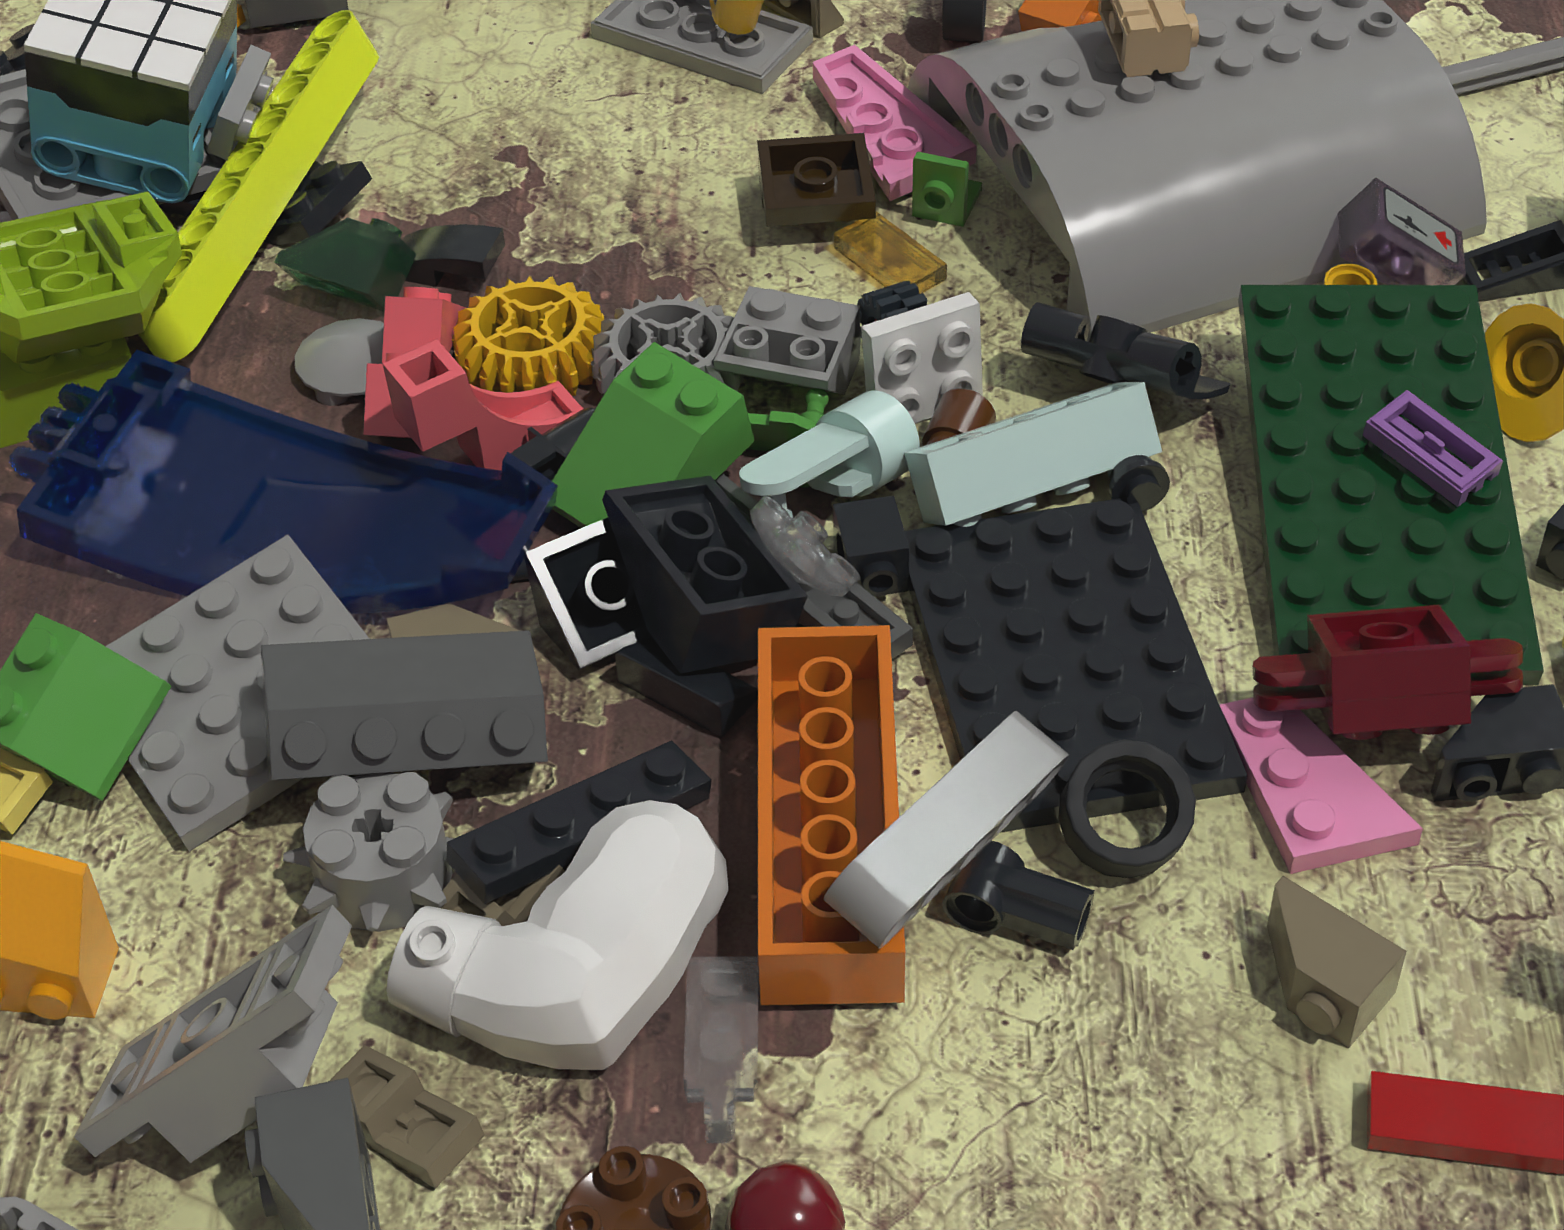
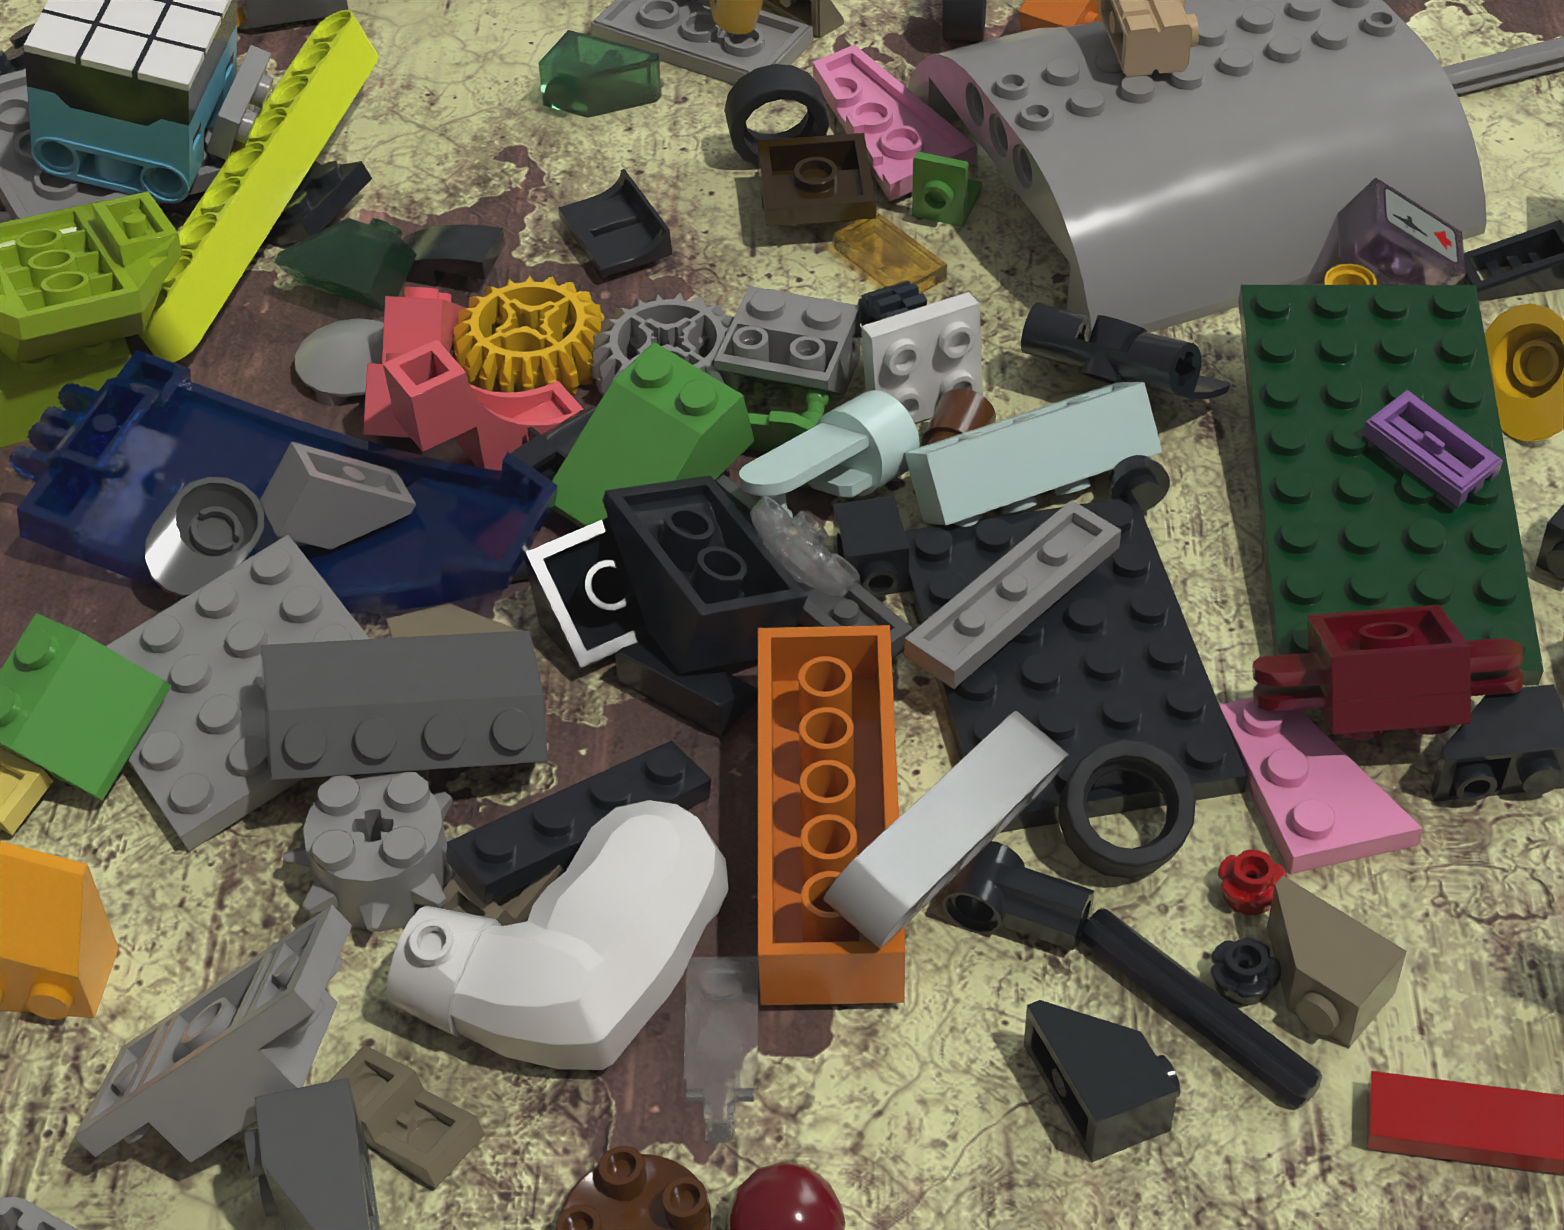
(203, 534): none -> dark grey cap
(331, 497): none -> light grey slope
(598, 76): none -> clear green slope
(618, 228): none -> black piece
(768, 85): none -> black tyre
(1011, 594): none -> light grey plate
(1101, 1078): none -> black slope
(1201, 1008): none -> black axle
(1240, 984): none -> black plate
(1245, 893): none -> red plate

